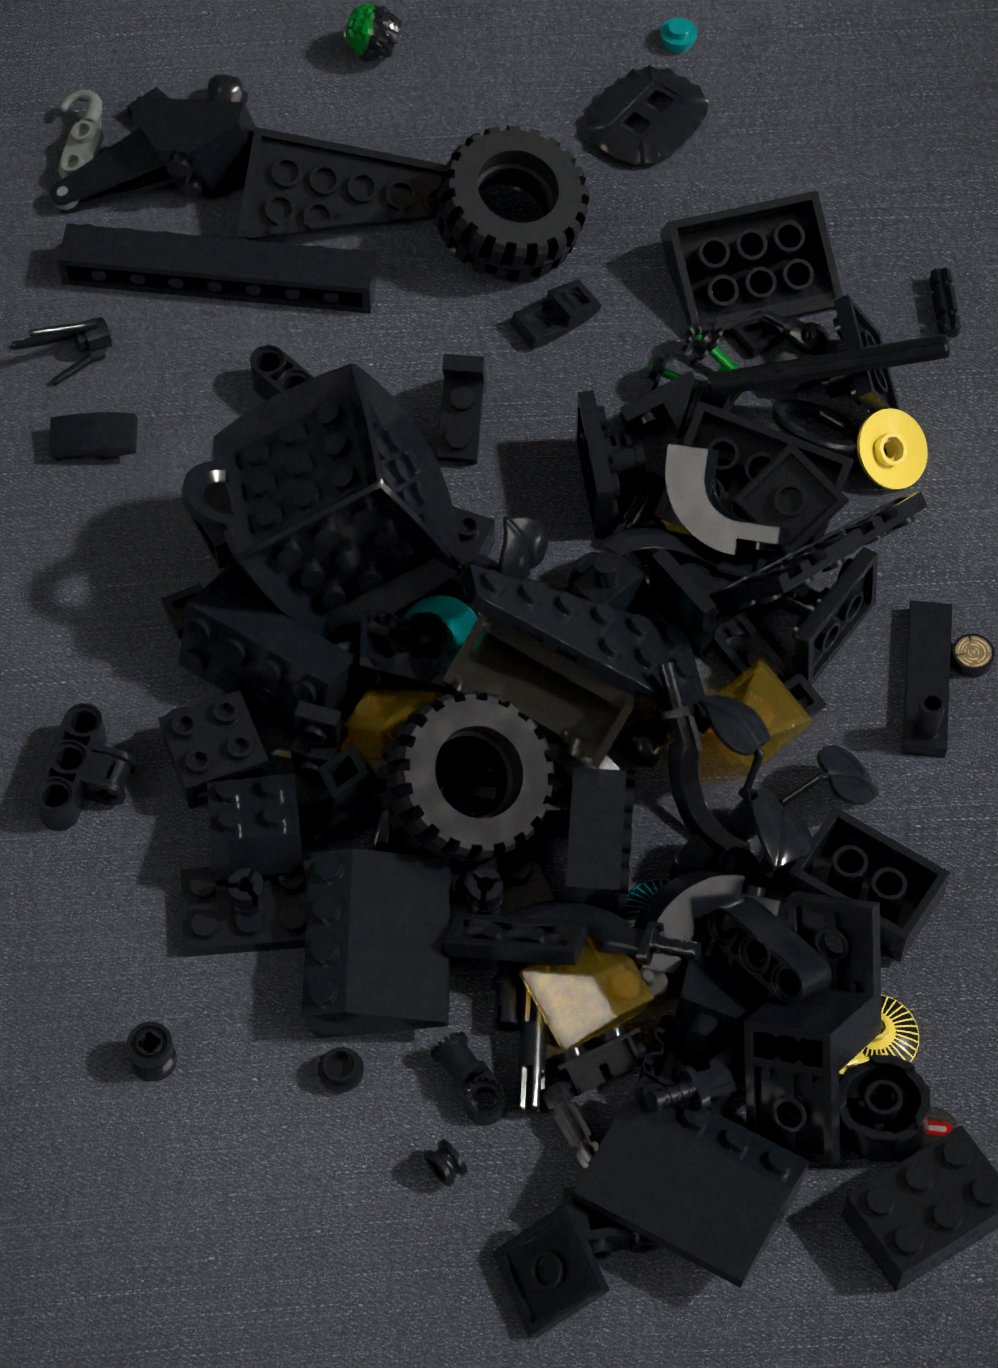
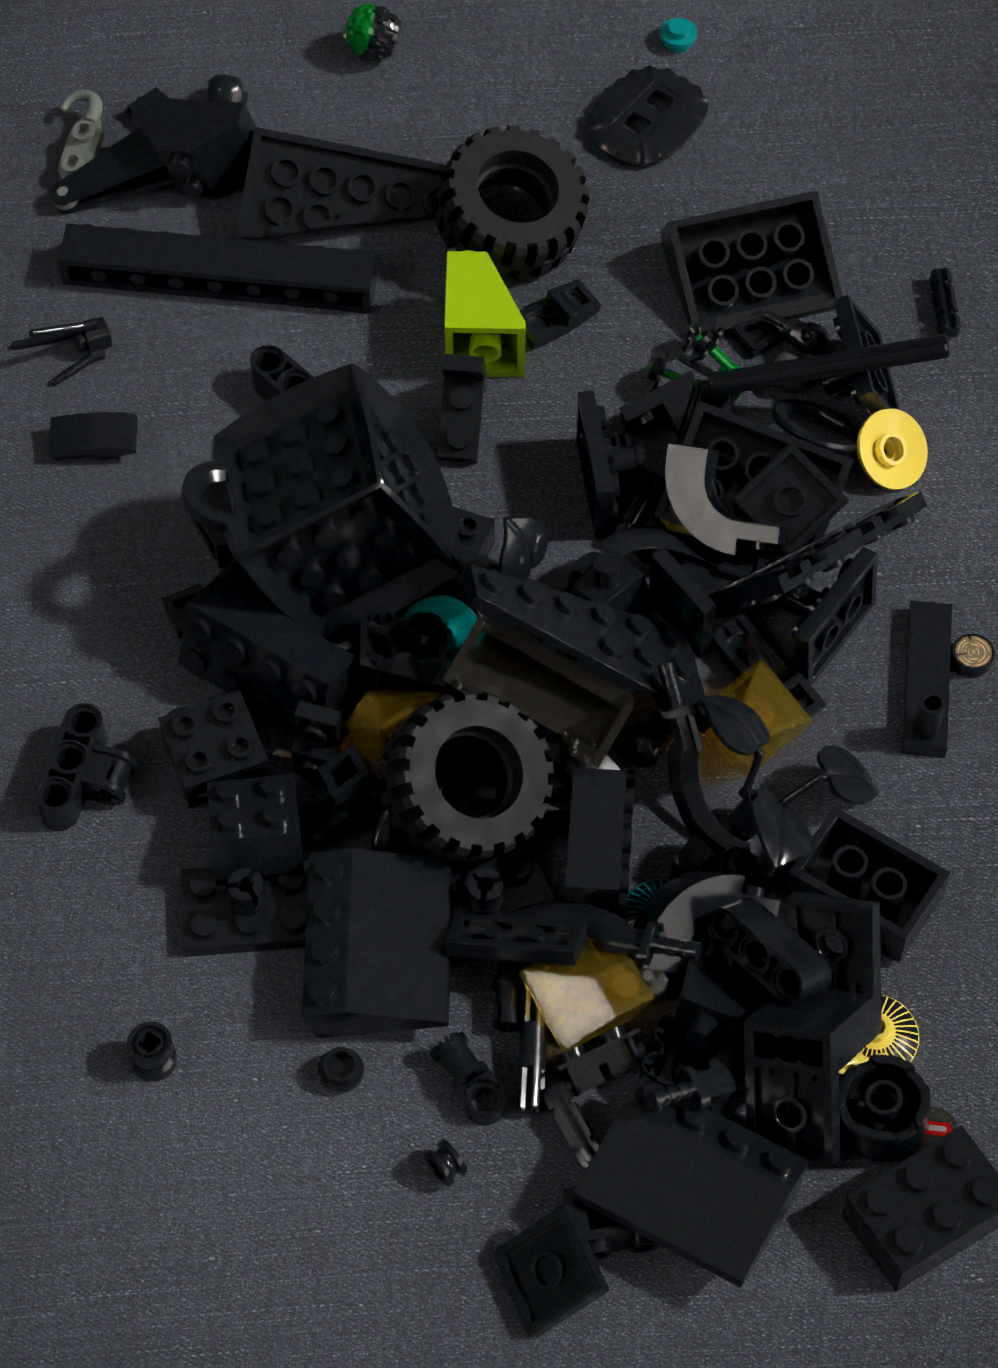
(482, 315): none -> lime slope

